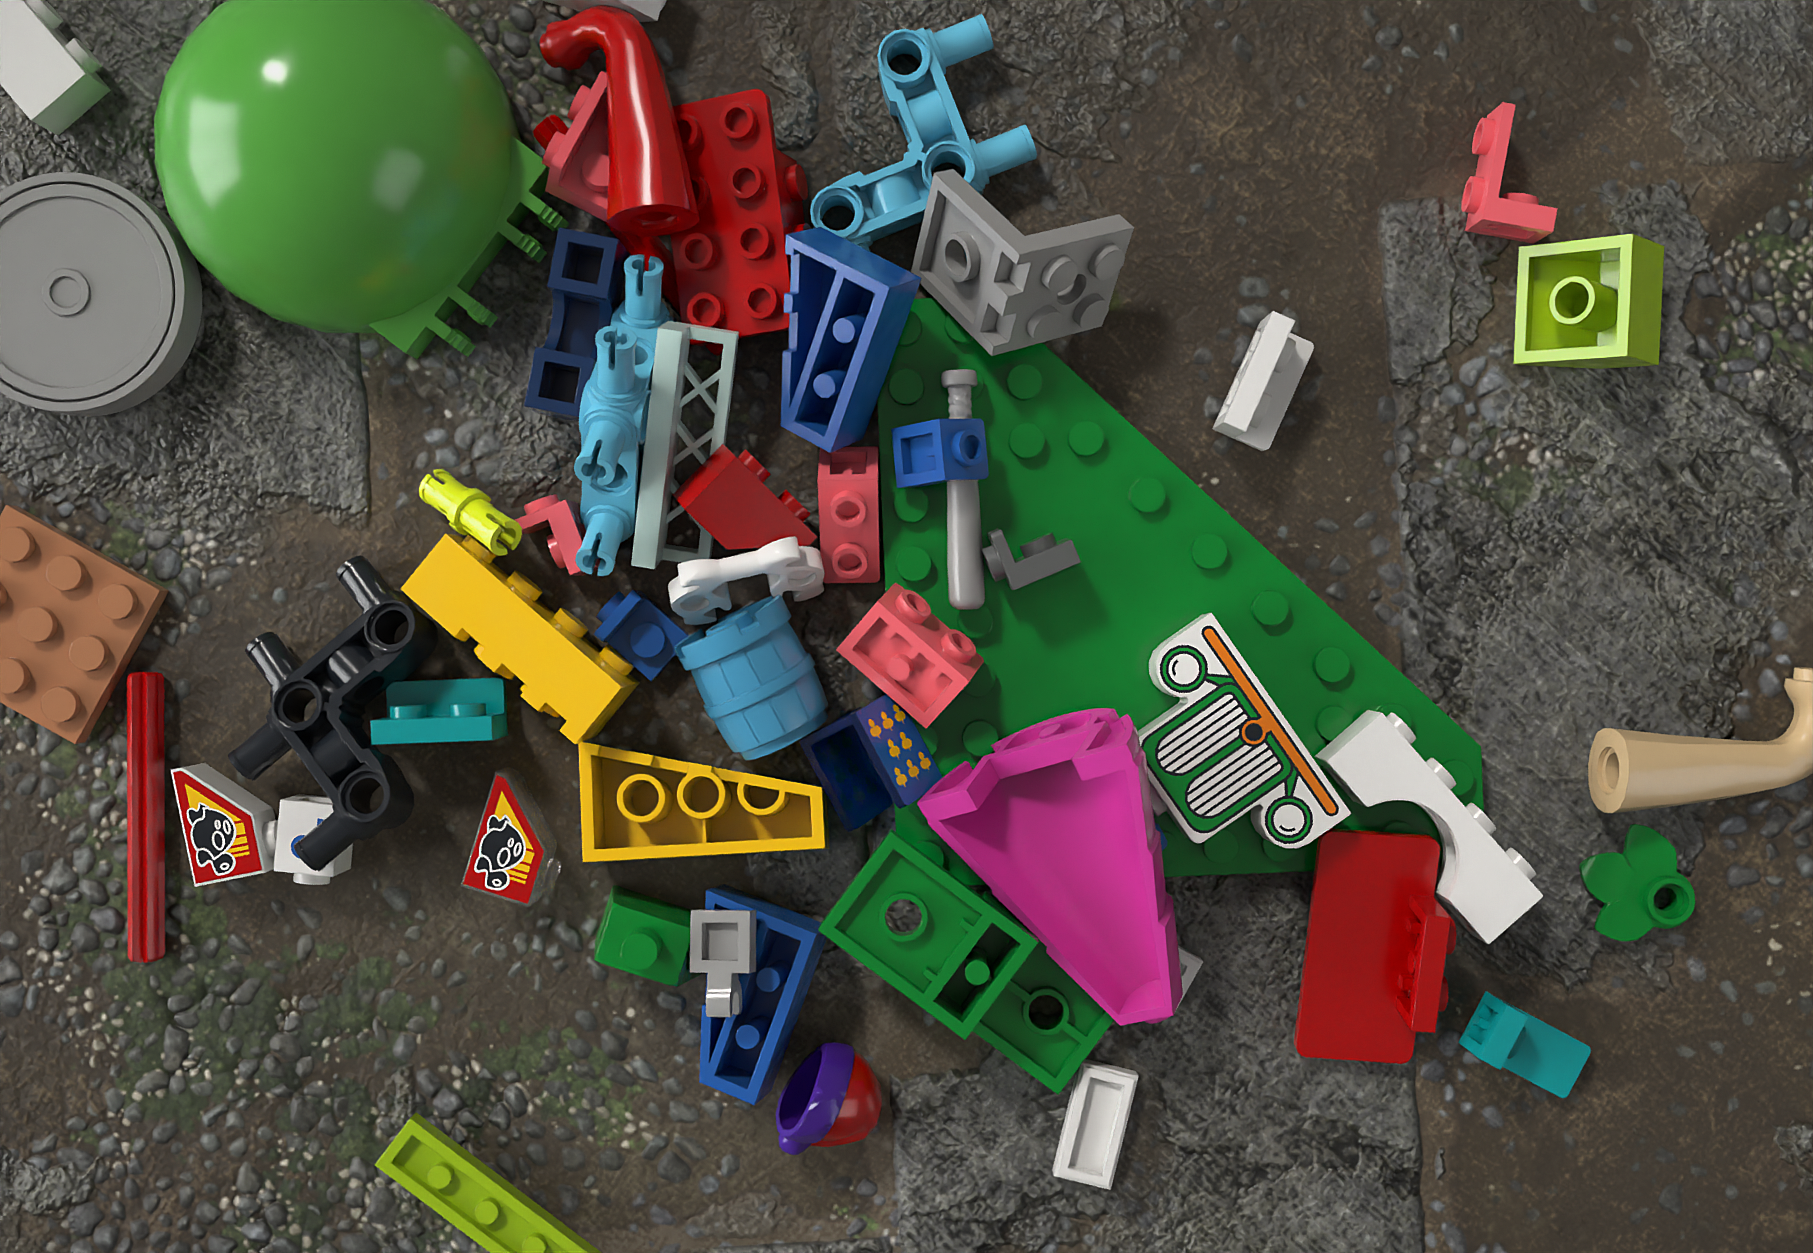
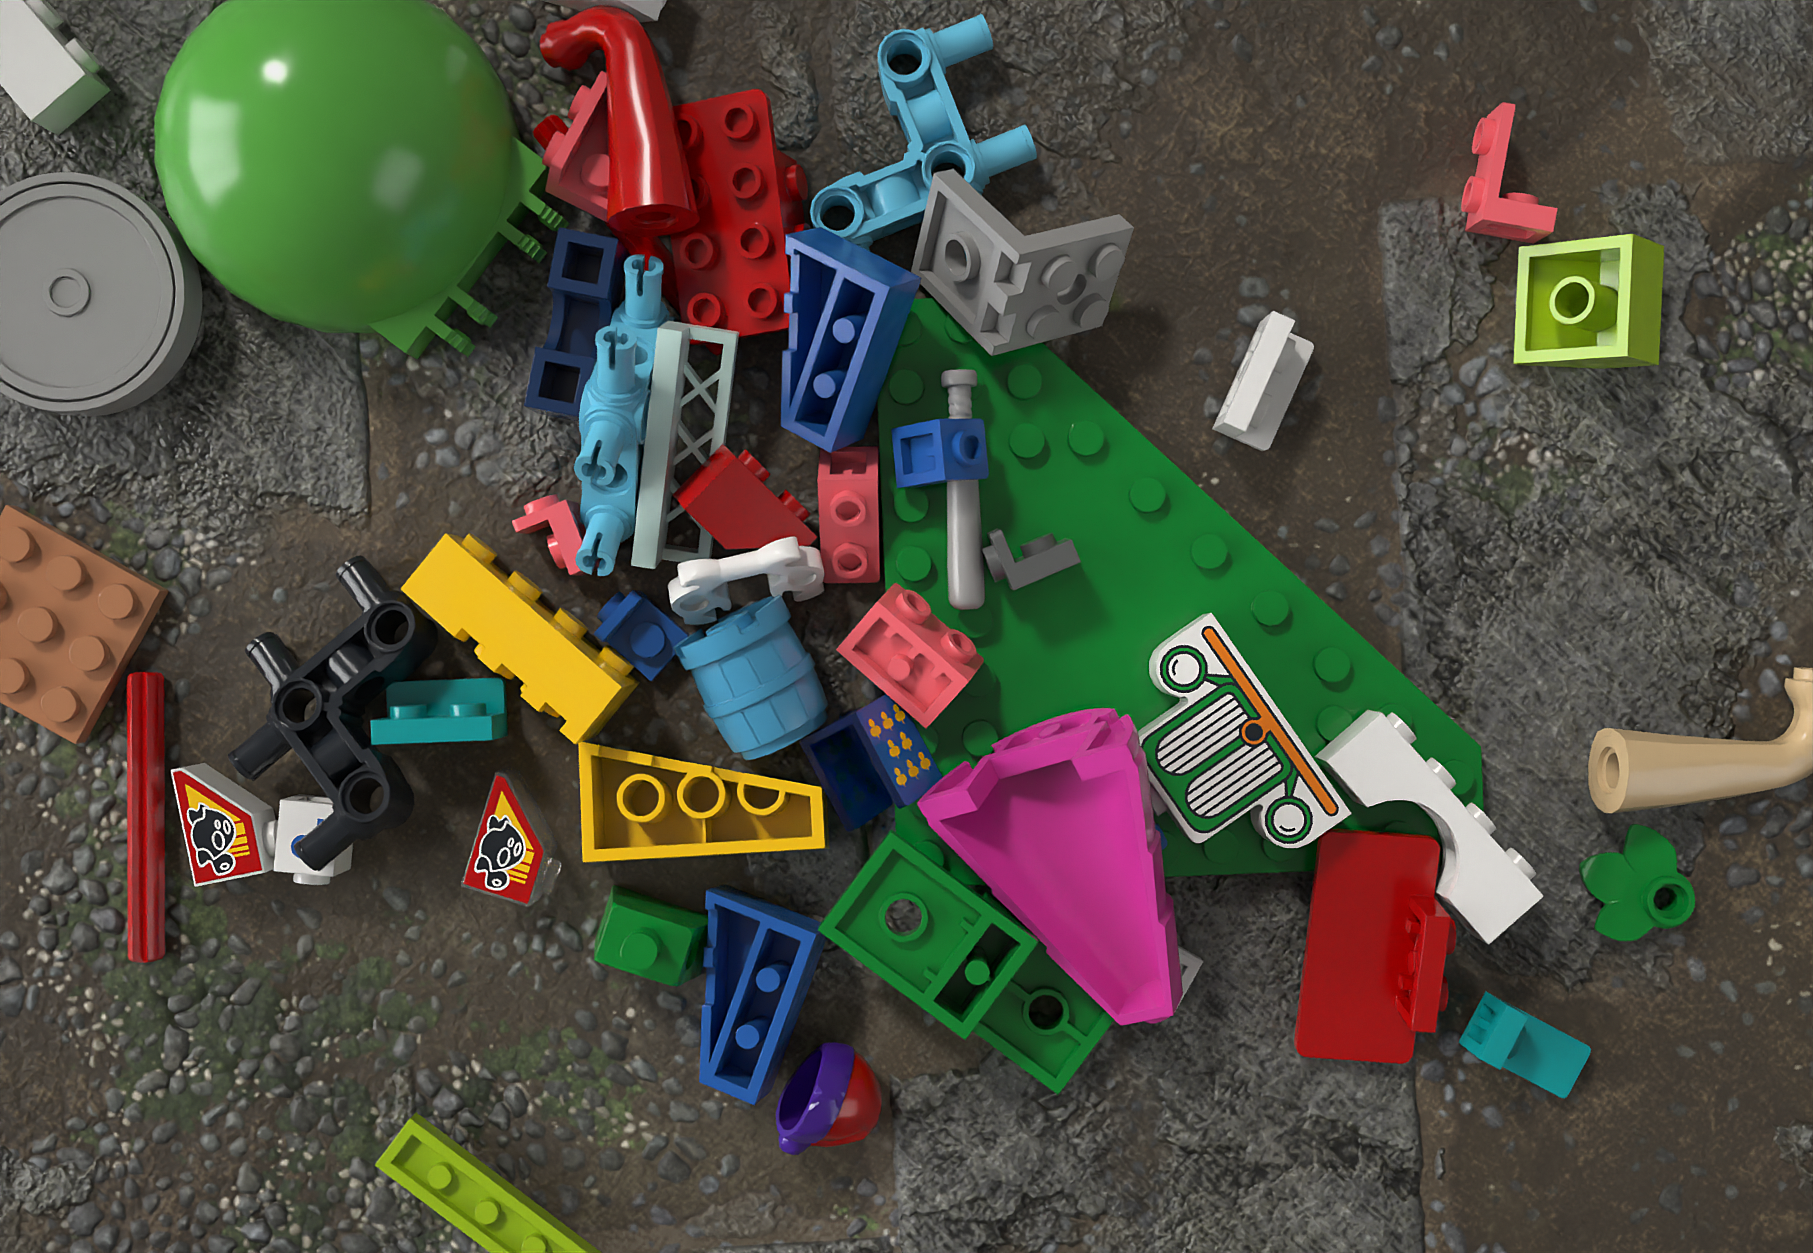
(470, 512): neon yellow pin -> none
(723, 947): light grey plate -> none
(1095, 1123): white tile -> none

